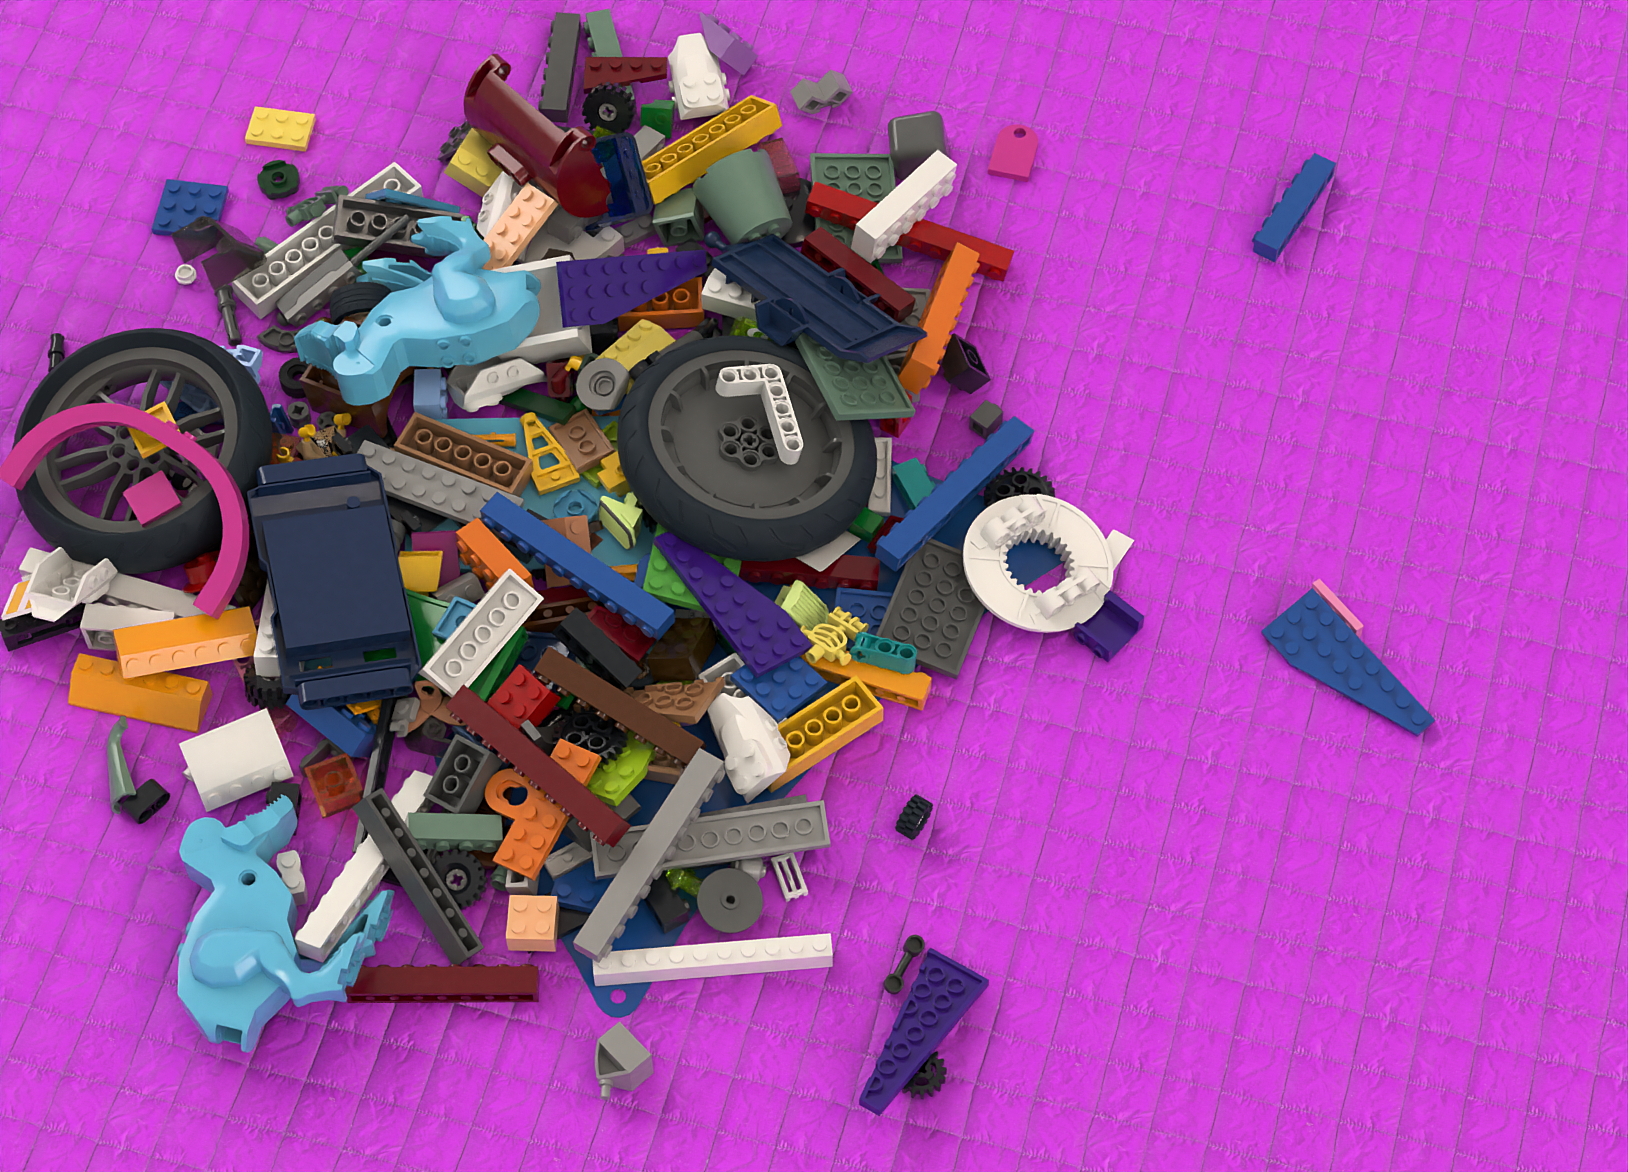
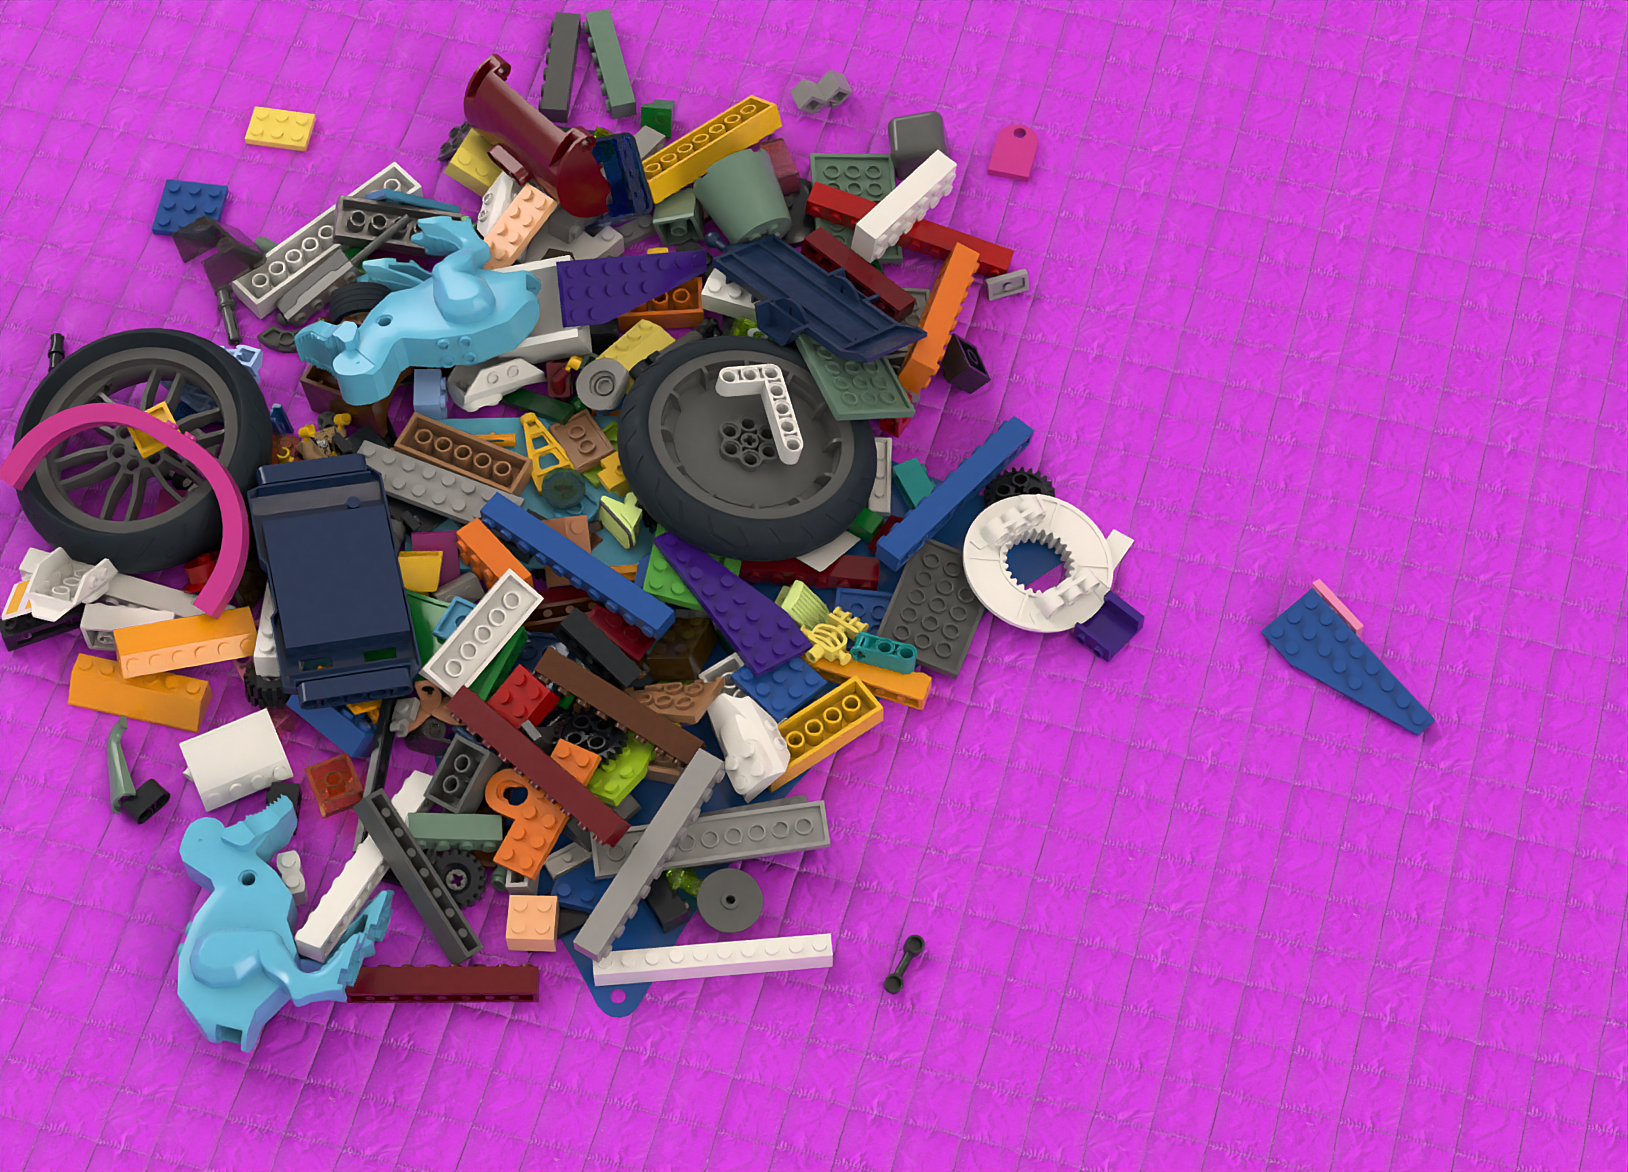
(152, 498): dark pink tile -> none
(185, 274): white plate -> none
(281, 189): dark green plate -> none
(286, 374): black tyre -> none
(299, 420): dark grey wheel -> none
(315, 205): sand green piece -> none
(323, 750): dark grey bracket -> none
(563, 488): none -> clear green tile
(616, 100): black bush -> none
(621, 1061): light grey piece -> none
(623, 70): dark red wing -> none
(696, 79): white slope -> none
(727, 45): medium lavender slope -> none
(751, 866): light grey head -> none
(795, 893): white tile -> none
(914, 817): black bush -> none
(926, 1083): black gear -> none
(932, 1009): dark purple wing -> none
(986, 419): dark grey brick -> none
(1007, 284): none -> light grey plate
(1294, 207): blue brick -> none

